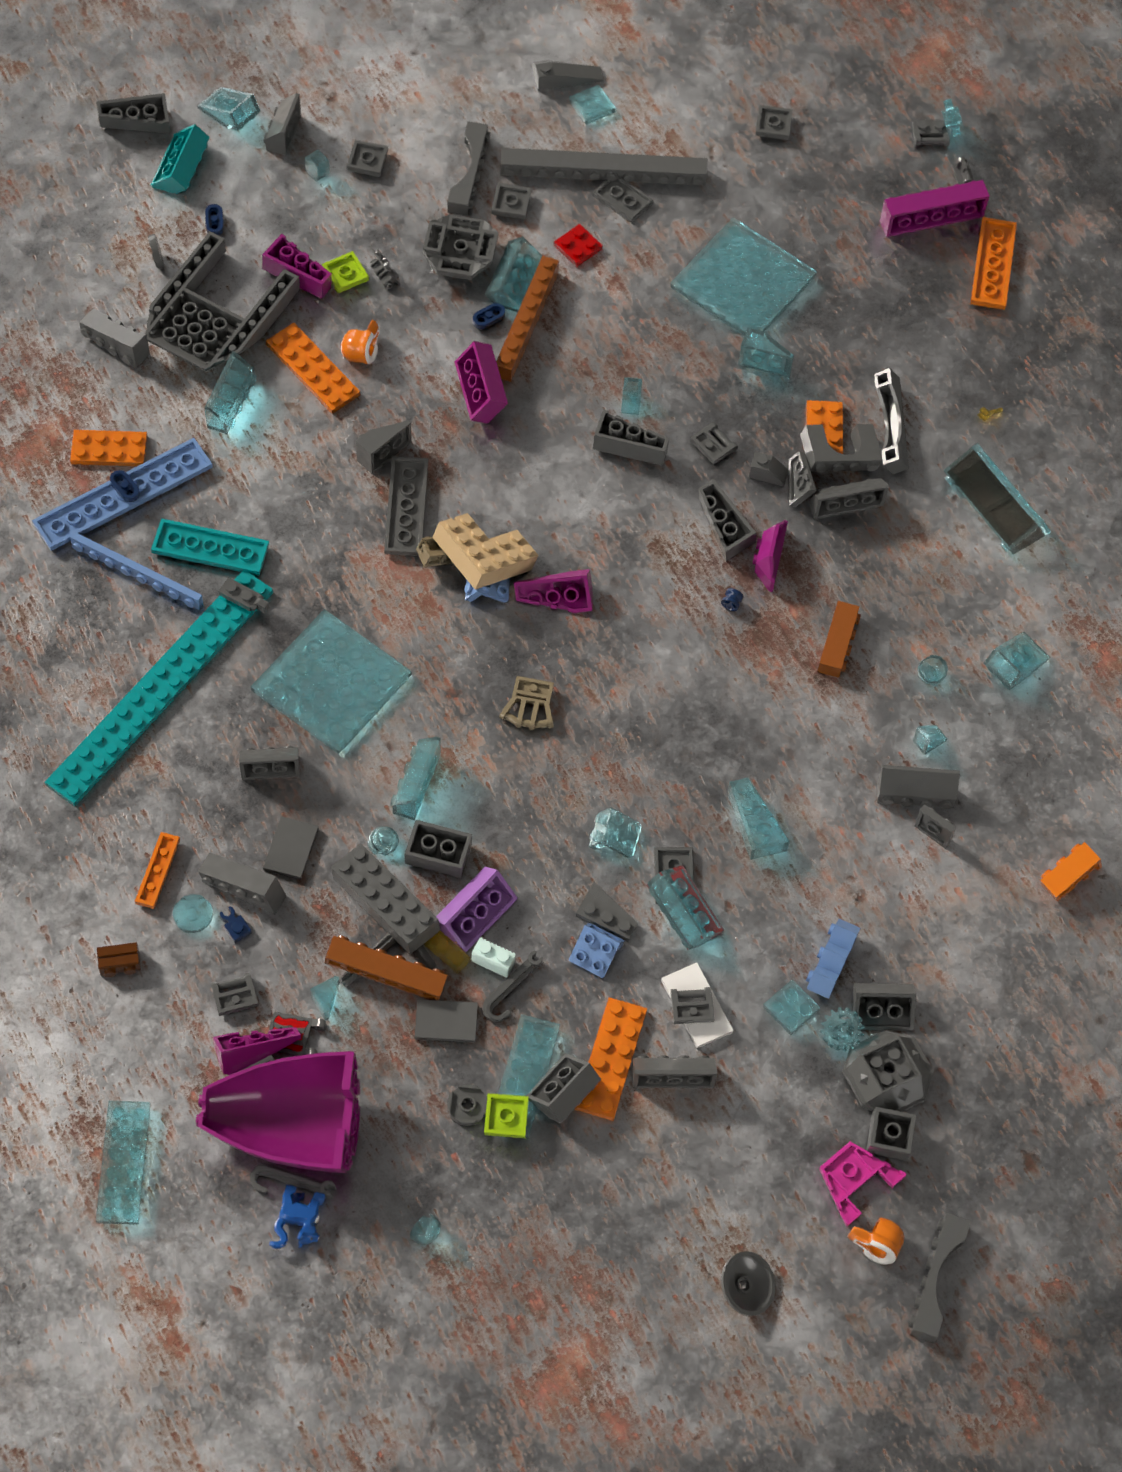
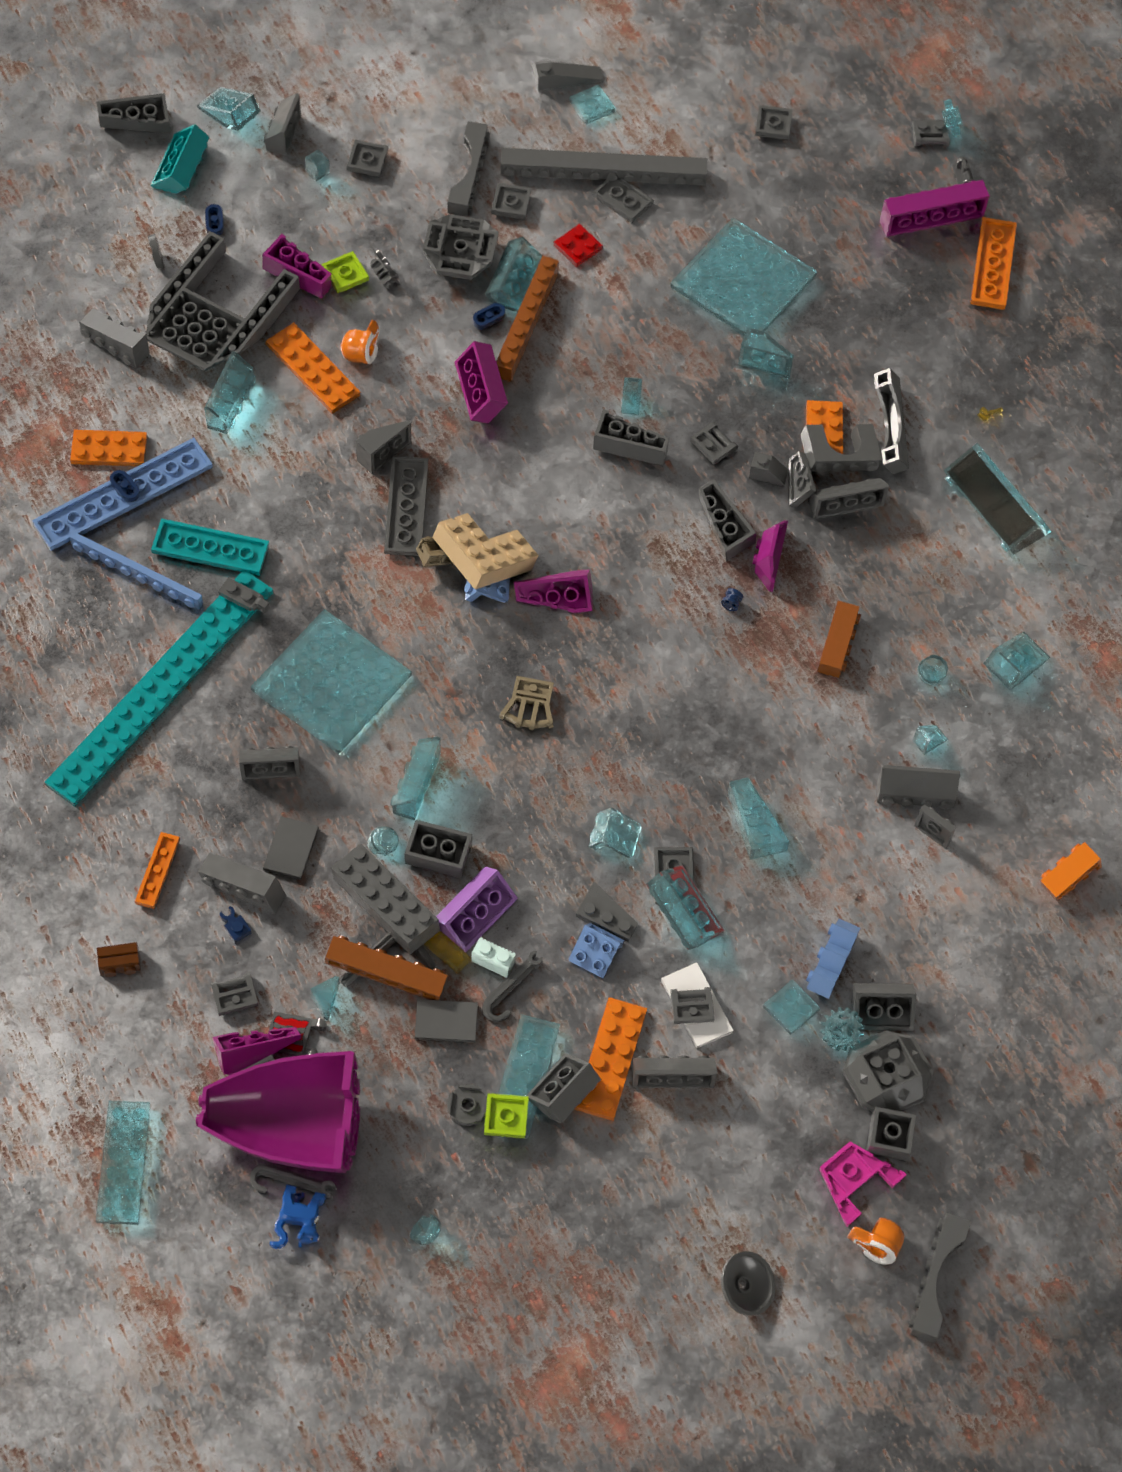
(192, 913): clear light blue tile -> none

